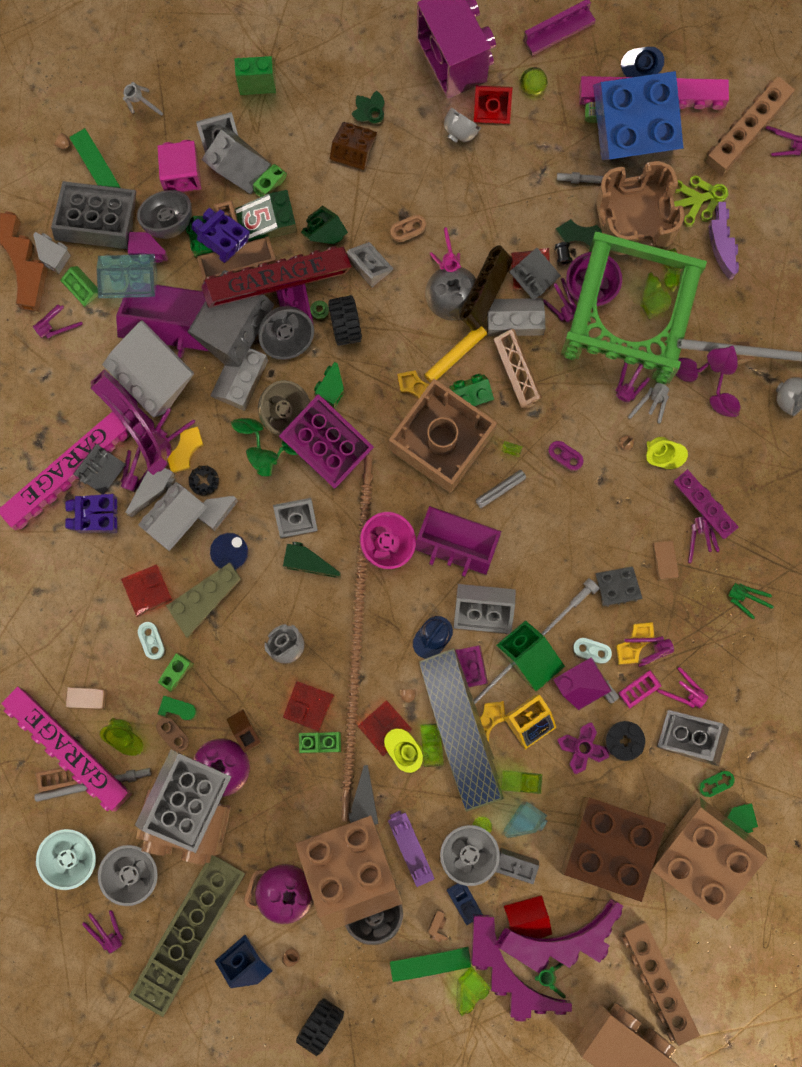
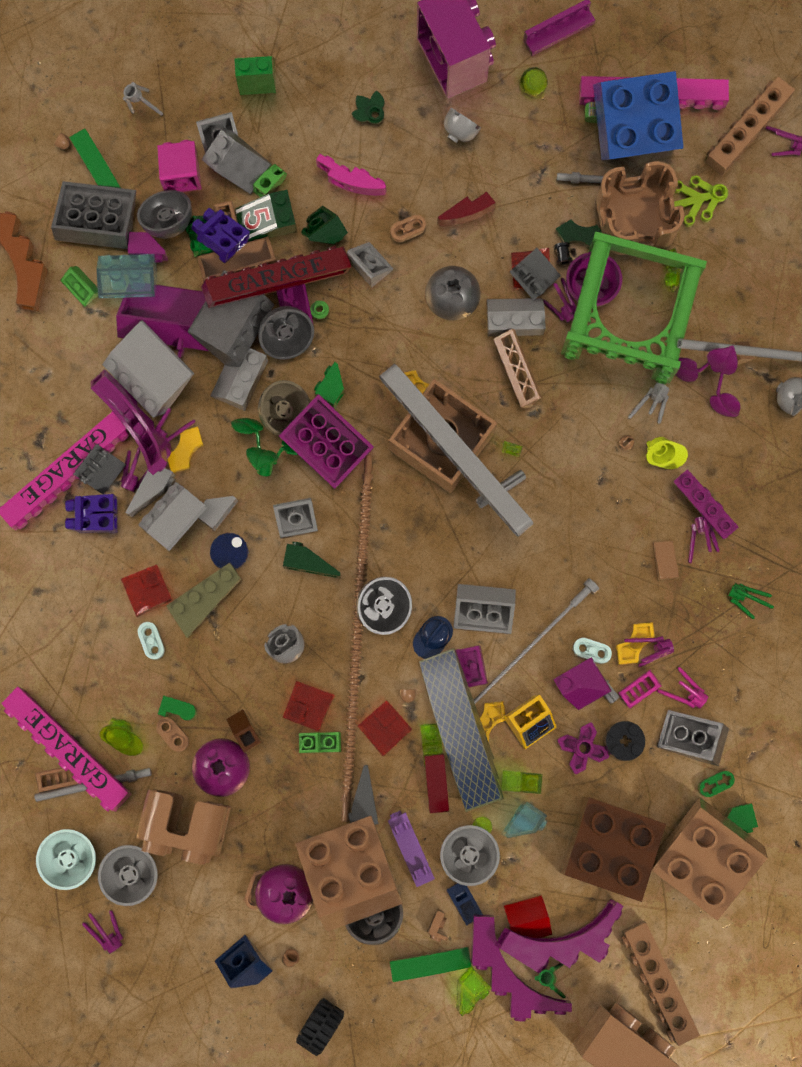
(43, 326): magenta plant -> none
(51, 254): light grey slope -> none
(86, 698): slope -> none
(175, 672): bright green leg -> none
(182, 801): light grey slope -> none
(186, 935): olive slope -> none
(203, 489): black gear -> none
(345, 320): black tyre -> none
(352, 145): reddish brown bracket -> none
(357, 181): none -> dark pink slope
(393, 605): none -> flat silver piece
(395, 534): dark pink piece -> none
(404, 750): neon yellow piece -> none
(436, 783): none -> dark red slope
(450, 261): dark pink plant -> none
(455, 354): yellow piece -> none
(456, 450): none -> light grey beam
(457, 540): magenta piece -> none
(467, 210): none -> dark red slope
(474, 390): green bracket -> none
(486, 288): dark brown beam -> none
(492, 104): red slope -> none
(518, 866): flat silver hinge -> none
(531, 655): green slope -> none
(566, 455): magenta plate -> none
(618, 586): dark grey hinge -> none
(627, 391): magenta plant -> none
(642, 62): dark blue piece -> none
(654, 298): clear neon green slope -> none
(723, 246): medium lavender slope -> none

